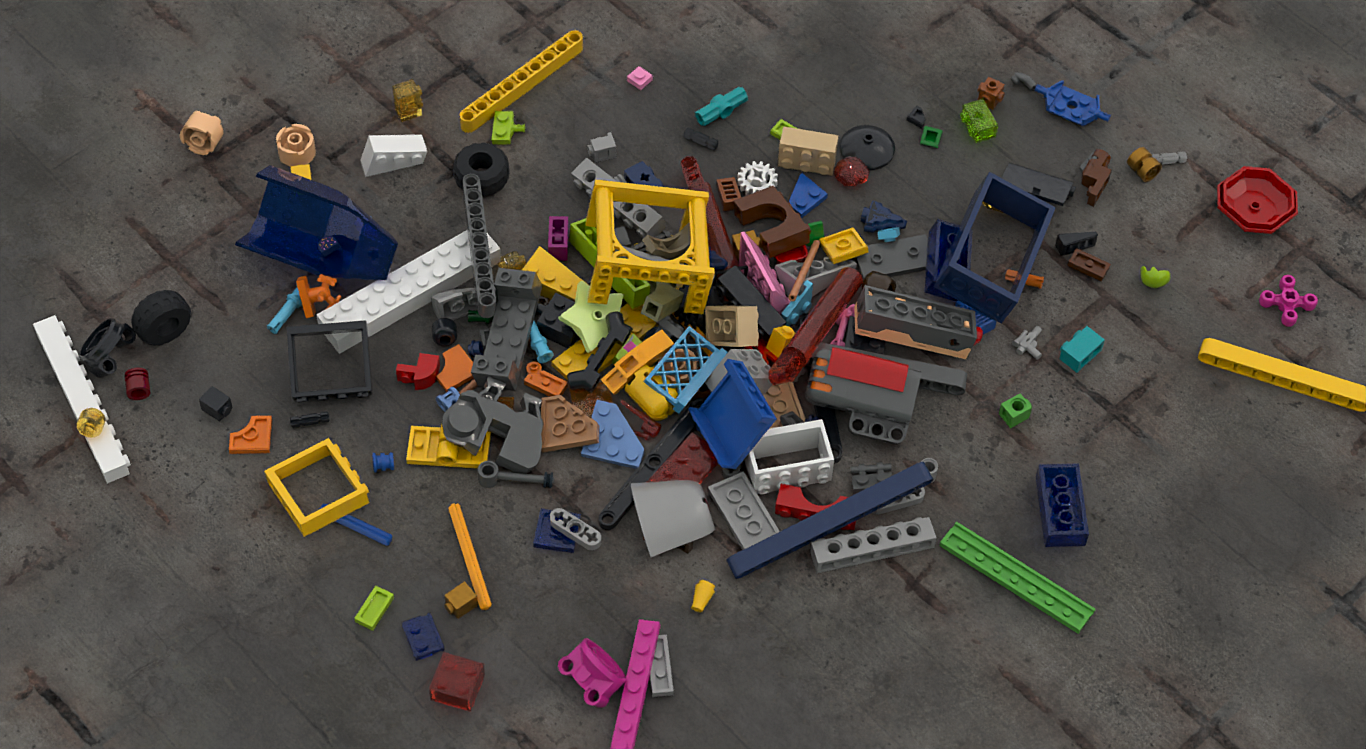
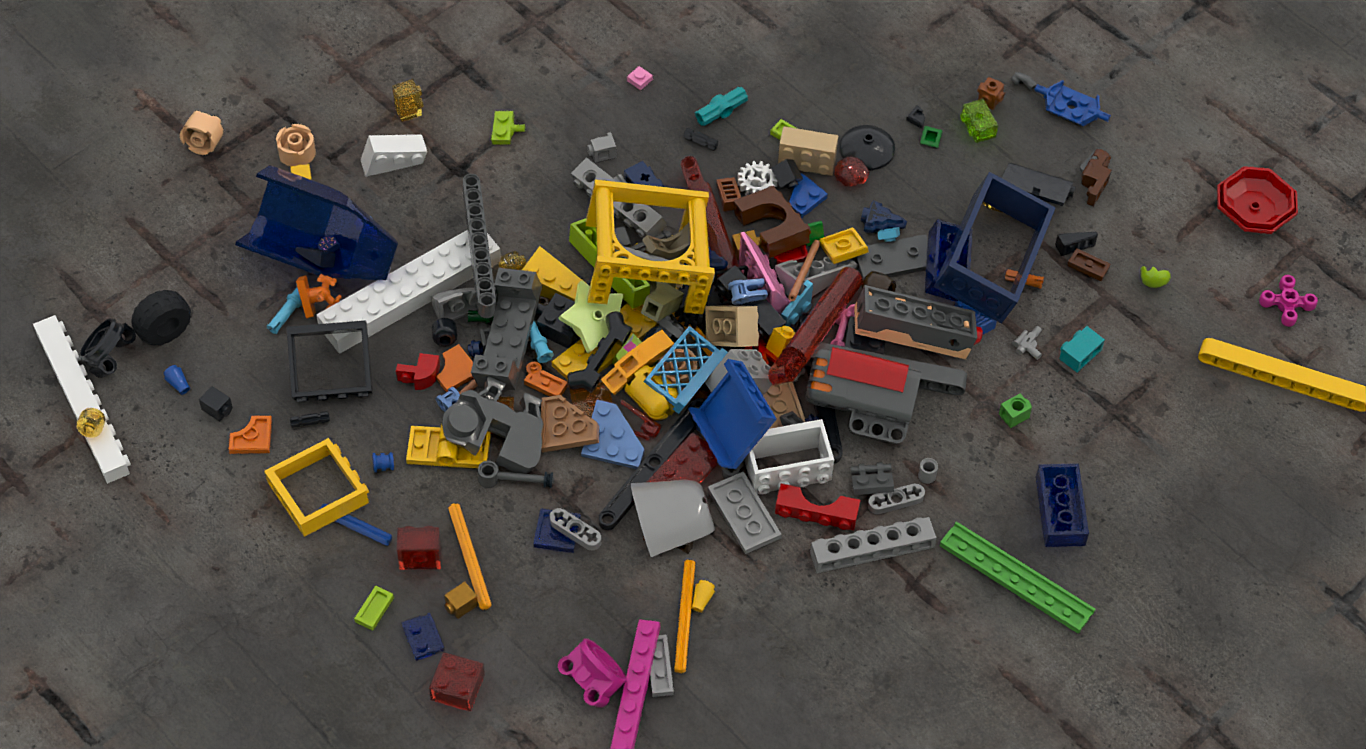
(137, 383): dark red piece -> none
(176, 378): none -> blue cone
(317, 256): none -> black slope
(419, 548): none -> clear red brick
(482, 156): black tyre -> none
(521, 81): yellow beam -> none
(558, 237): magenta brick -> none
(684, 616): none -> light orange axle
(740, 291): none -> medium blue piece
(787, 174): none -> black brick
(829, 520): dark blue beam -> none
(1145, 165): pearl gold wheel -> none
(1171, 158): light grey axle -> none

